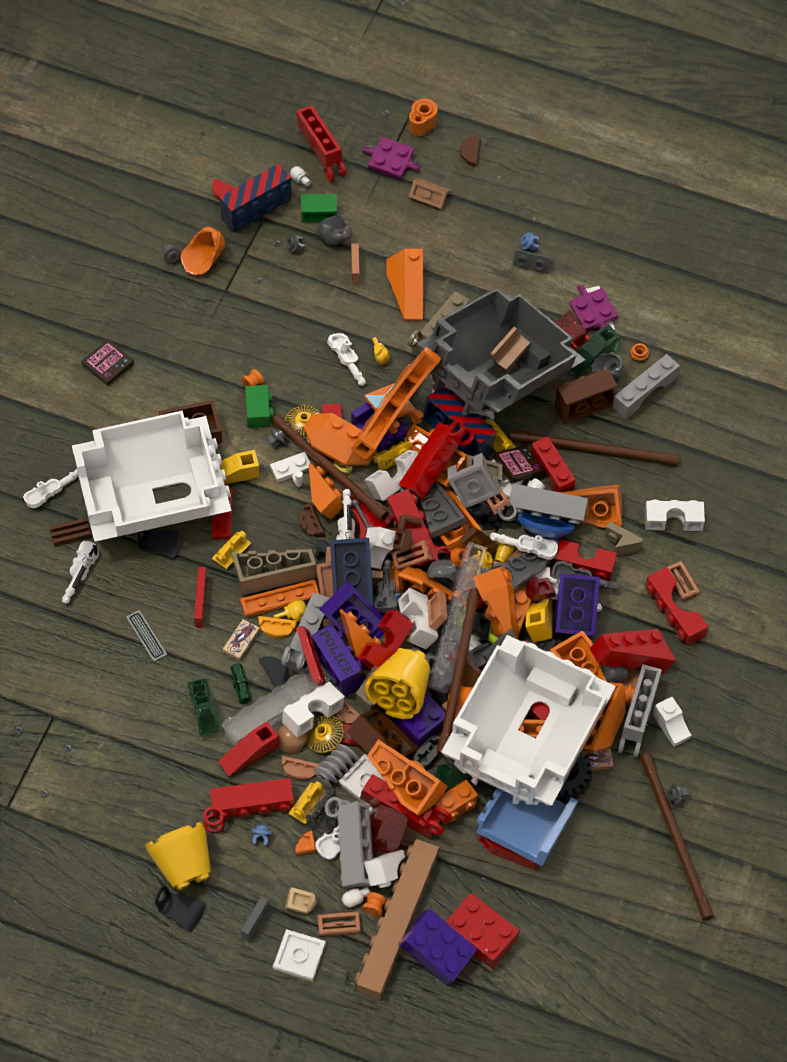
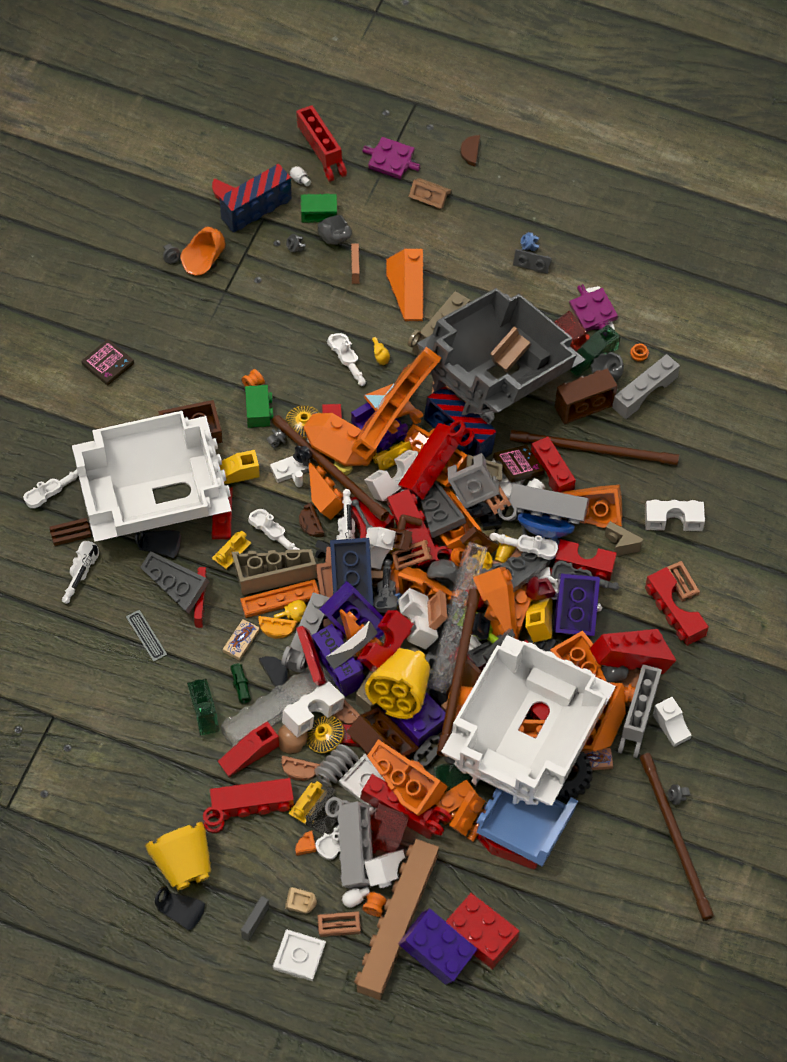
(175, 580): none -> dark grey wing
(261, 830): medium blue plate -> none
(264, 521): none -> white piece
(302, 455): none -> black plate
(352, 646): none -> dark grey sticker
(422, 117): orange piece -> none
(466, 815): none -> orange plate
(501, 441): yellow hinge -> none

